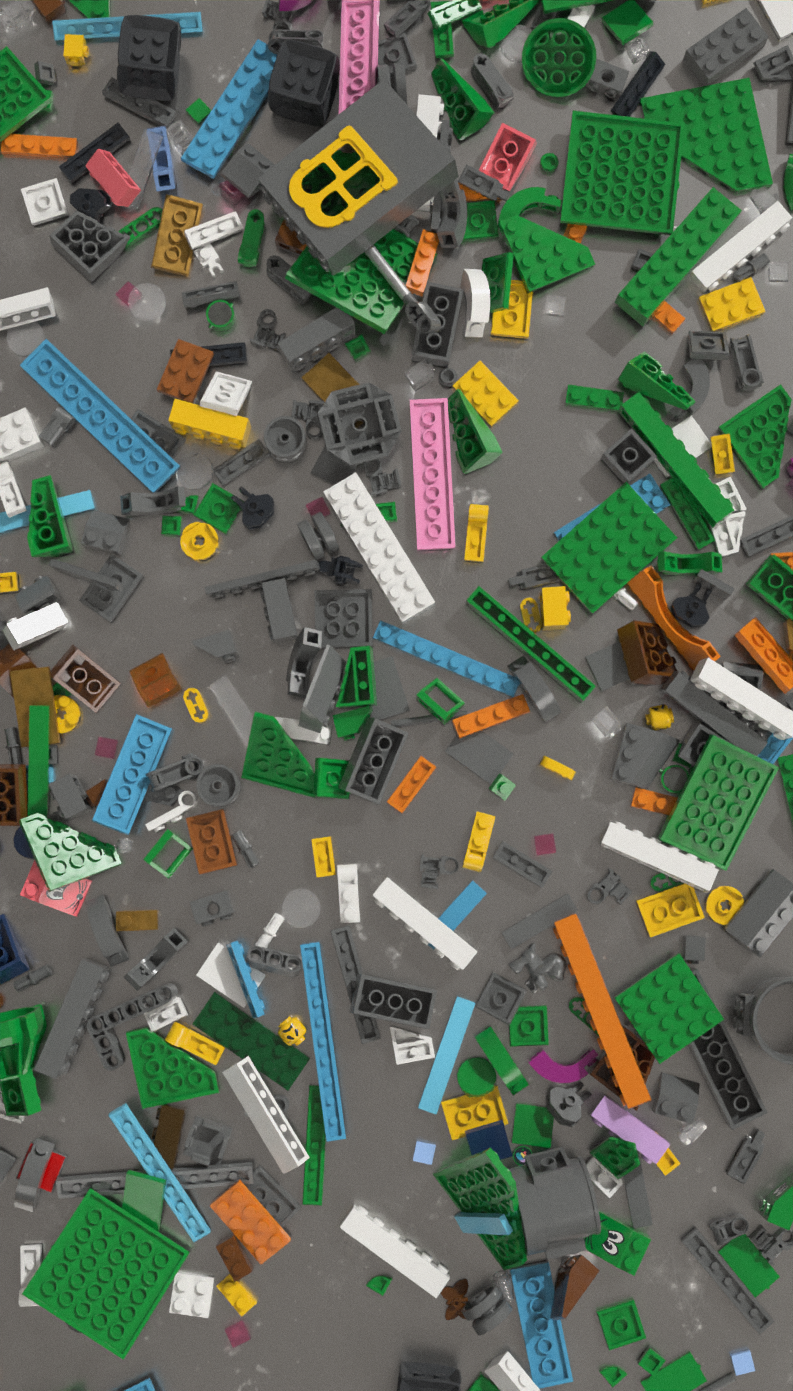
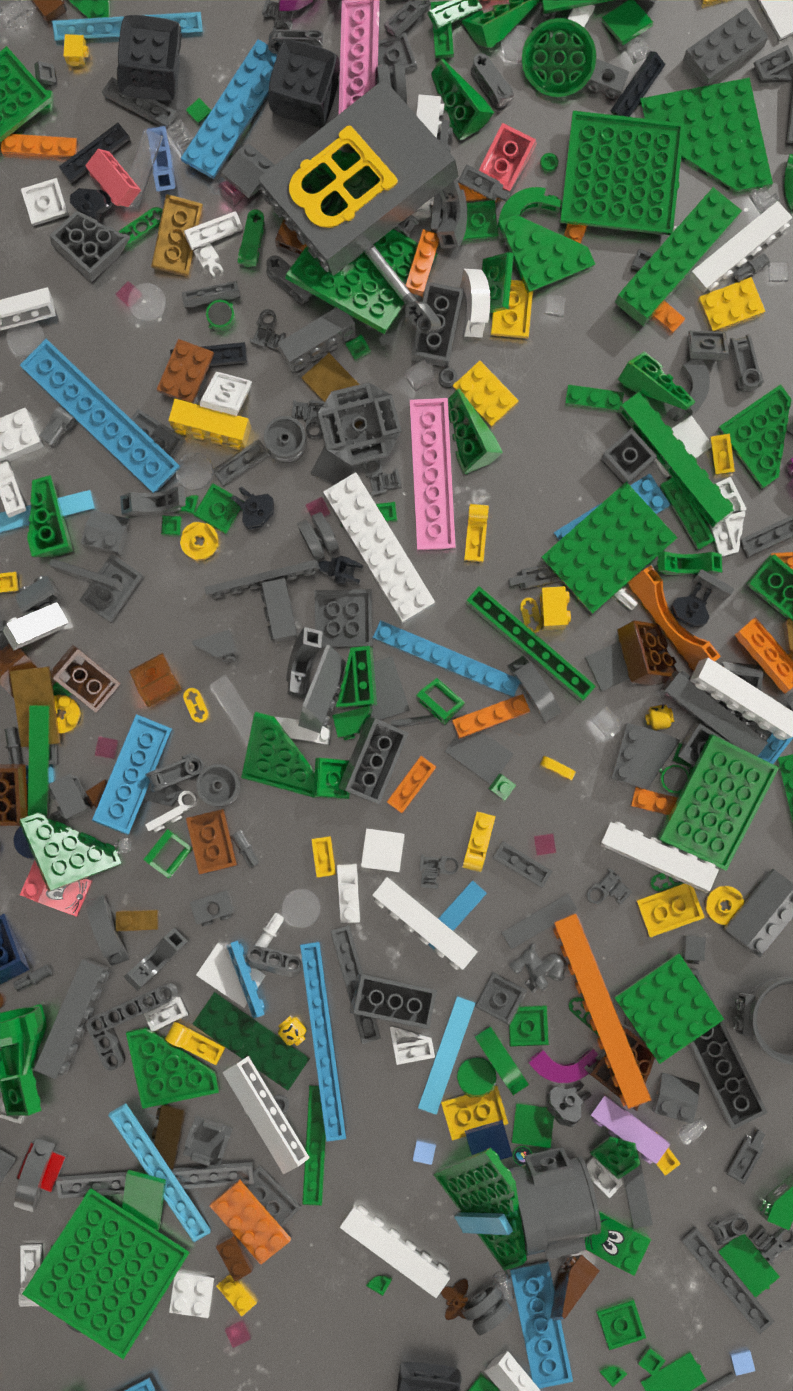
(382, 850): none -> white tile

